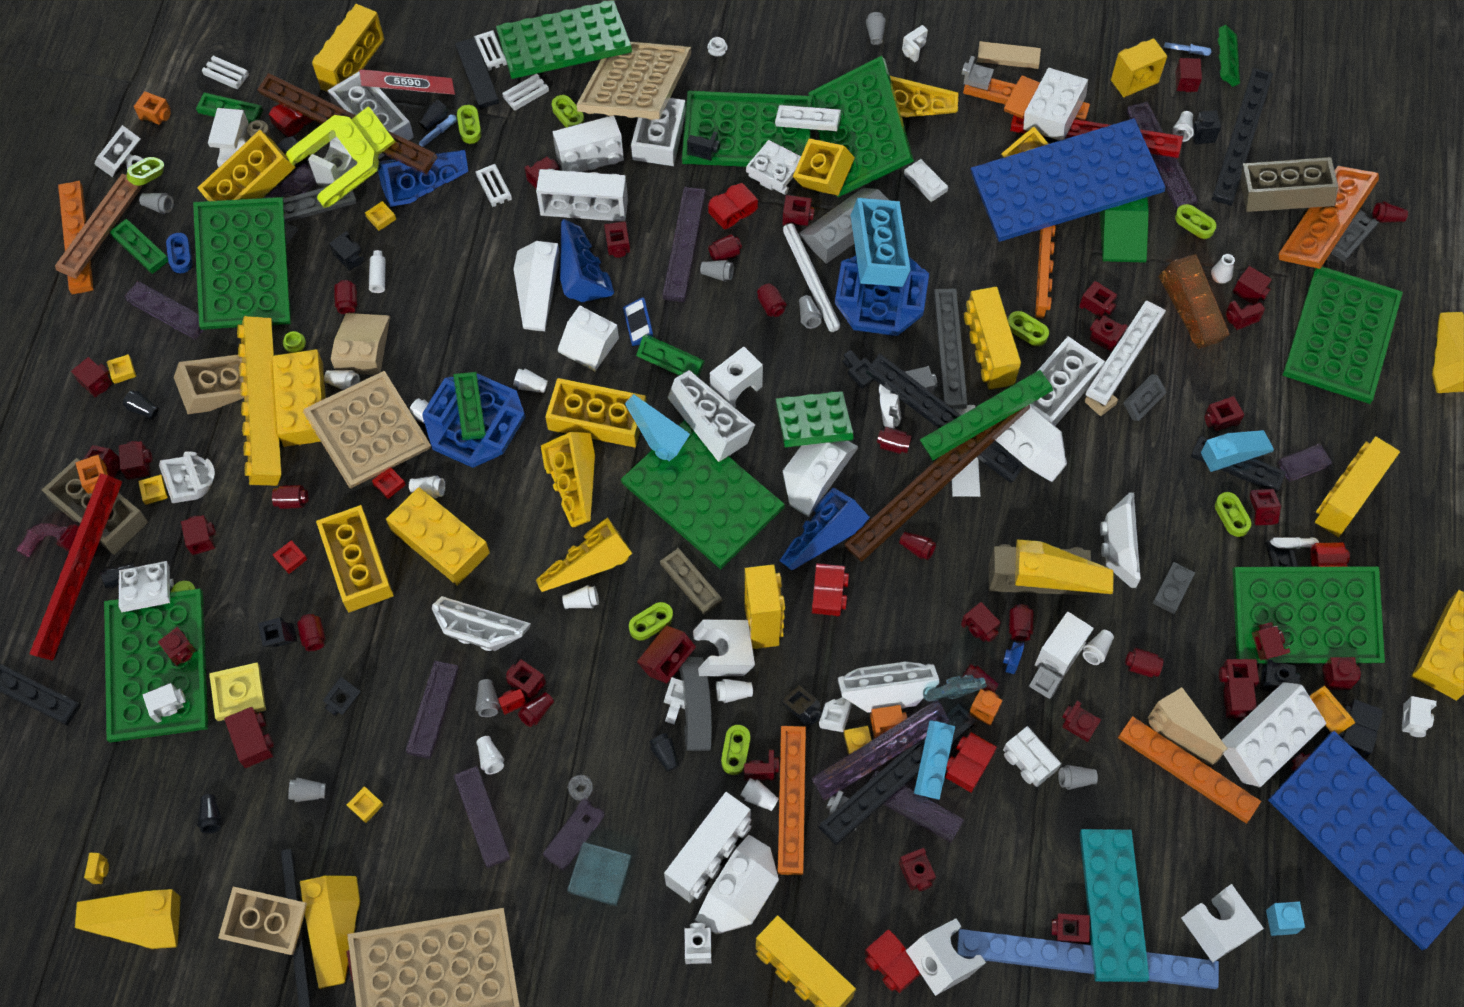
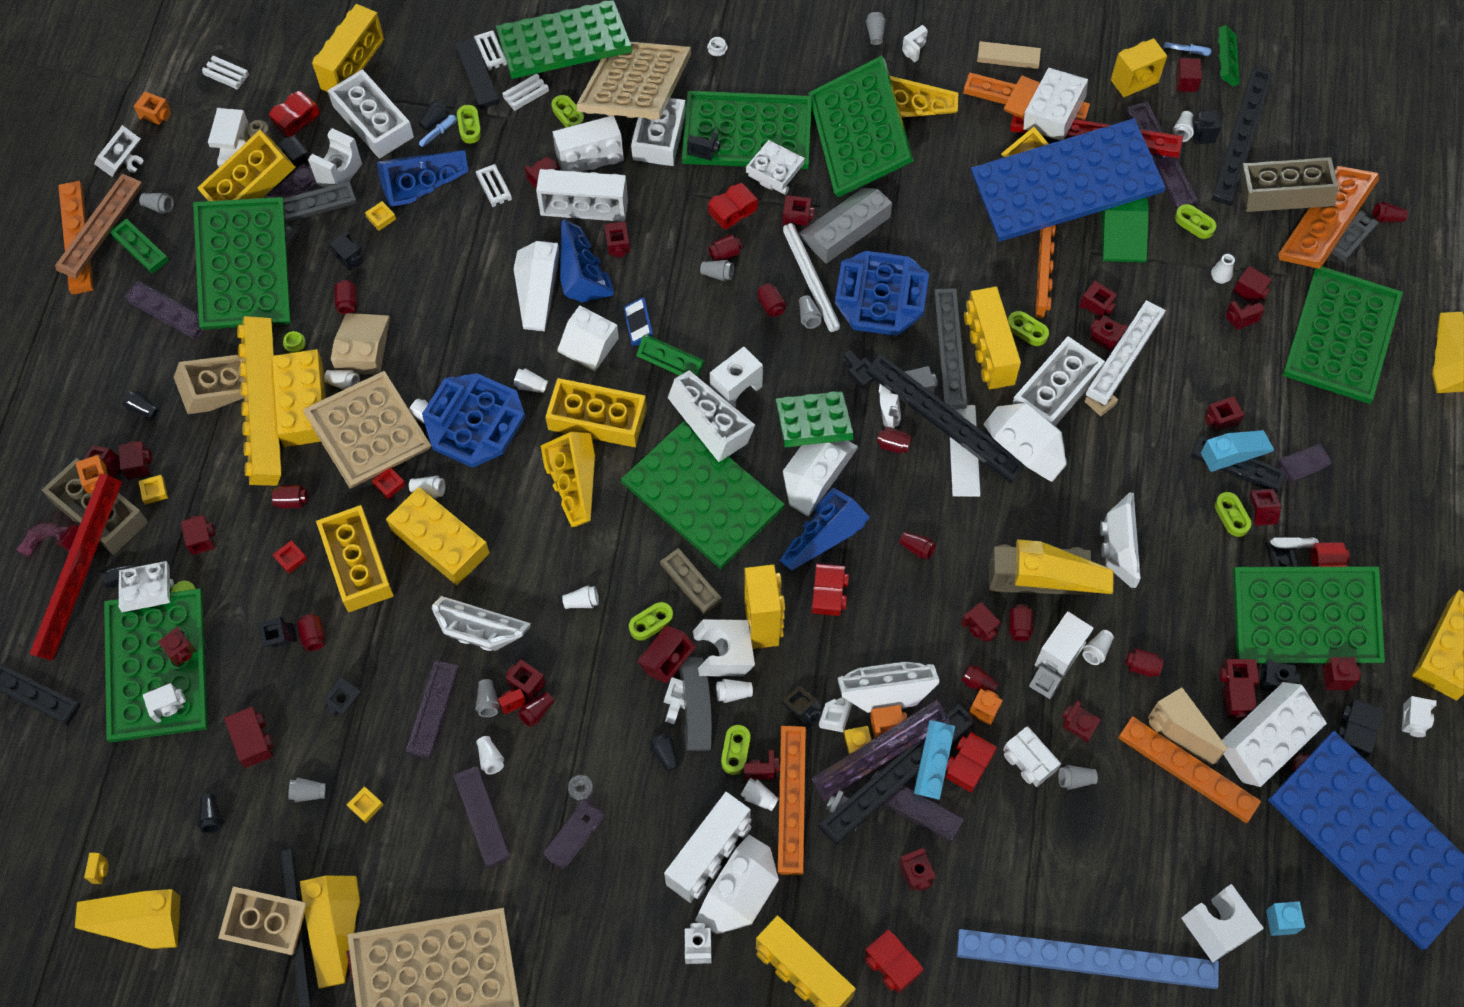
(92, 376): dark red brick -> none
(121, 369): yellow plate -> none
(145, 171): lime plate -> none
(177, 254): blue plate -> none
(187, 477): white slope -> none
(209, 103): green tile -> none
(237, 690): light yellow plate -> none
(322, 110): reddish brown plate -> none
(363, 139): neon yellow plate -> none
(377, 272): white cylinder -> none
(406, 82): red sticker -> none
(469, 405): green tile -> none
(599, 552): yellow wedge -> none
(599, 874): clear light blue plate -> none
(659, 431): medium azure slope -> none
(684, 244): clear purple plate -> none
(808, 118): white tile -> none
(823, 166): yellow brick -> none
(880, 242): medium azure brick -> none
(923, 489): reddish brown plate -> none
(926, 180): white plate -> none
(939, 961): white piece -> none
(955, 688): clear light blue plate -> none
(976, 75): light grey bracket -> none
(986, 415): green plate -> none
(1012, 657): blue plate -> none
(1080, 925): dark red brick -> none
(1113, 906): teal plate -> none
(1144, 397): dark grey plate -> none
(1173, 588): dark grey plate -> none
(1194, 301): clear orange wedge -> none
(1269, 641): dark red brick -> none
(1331, 710): light orange tile -> none
(1355, 485): yellow brick -> none

